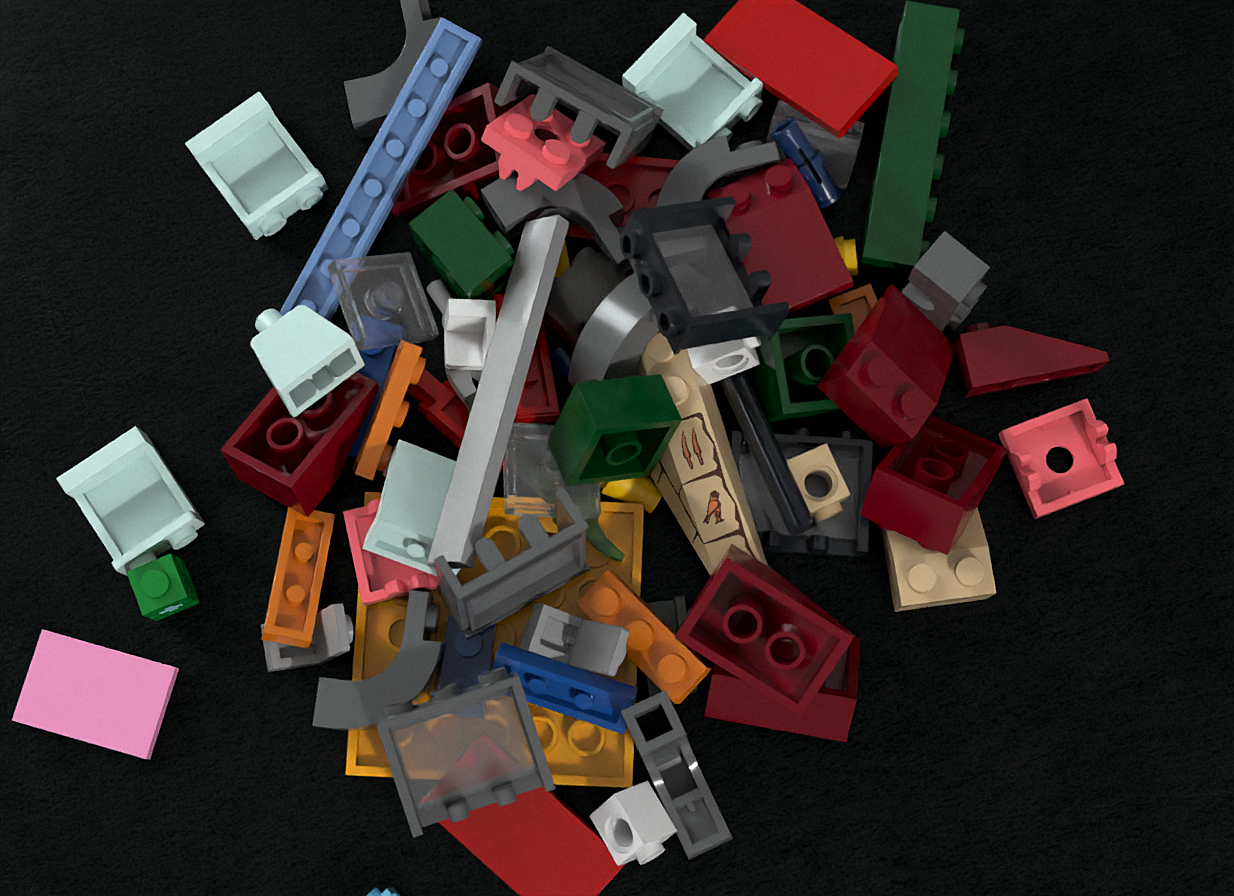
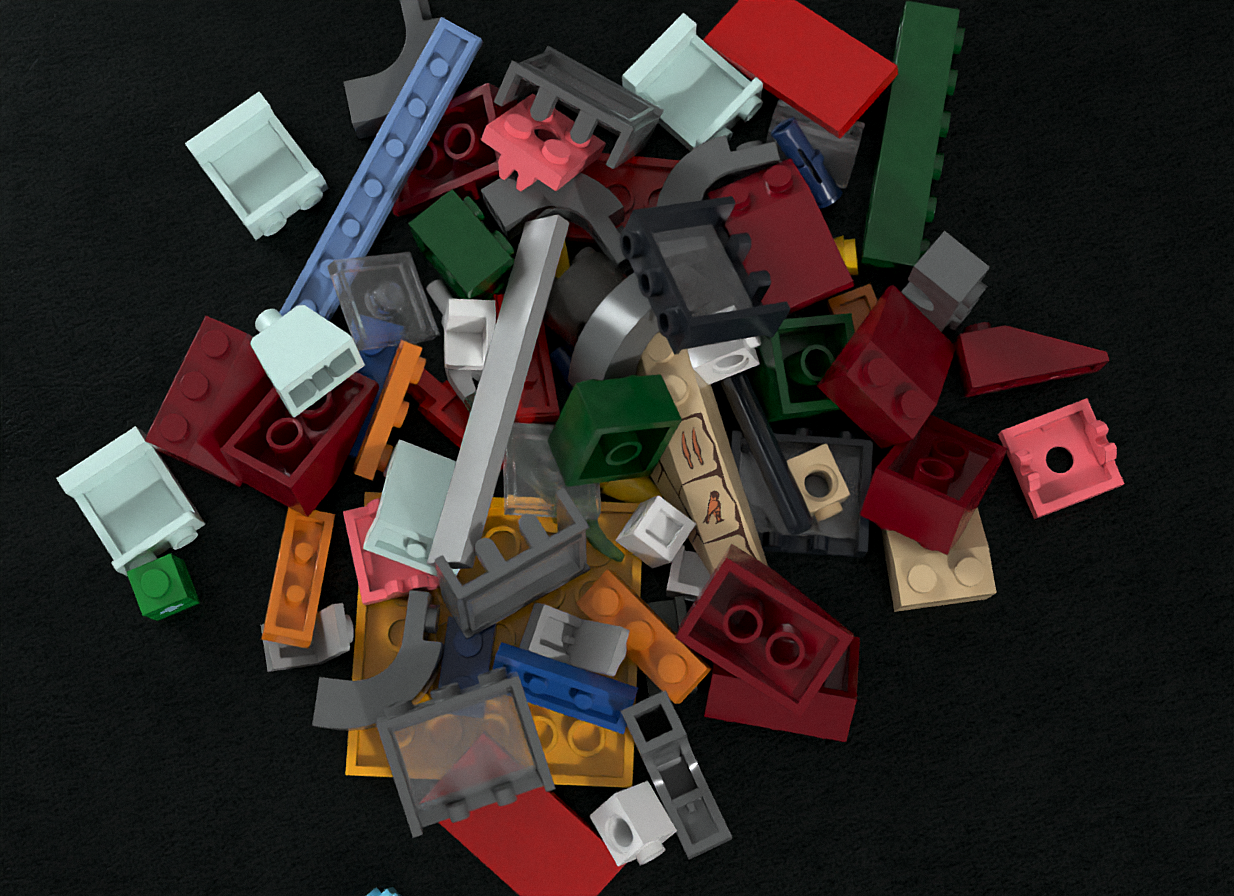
(95, 694): bright pink tile -> none
(210, 399): none -> dark red slope
(655, 532): none -> white brick
(687, 575): none -> white panel

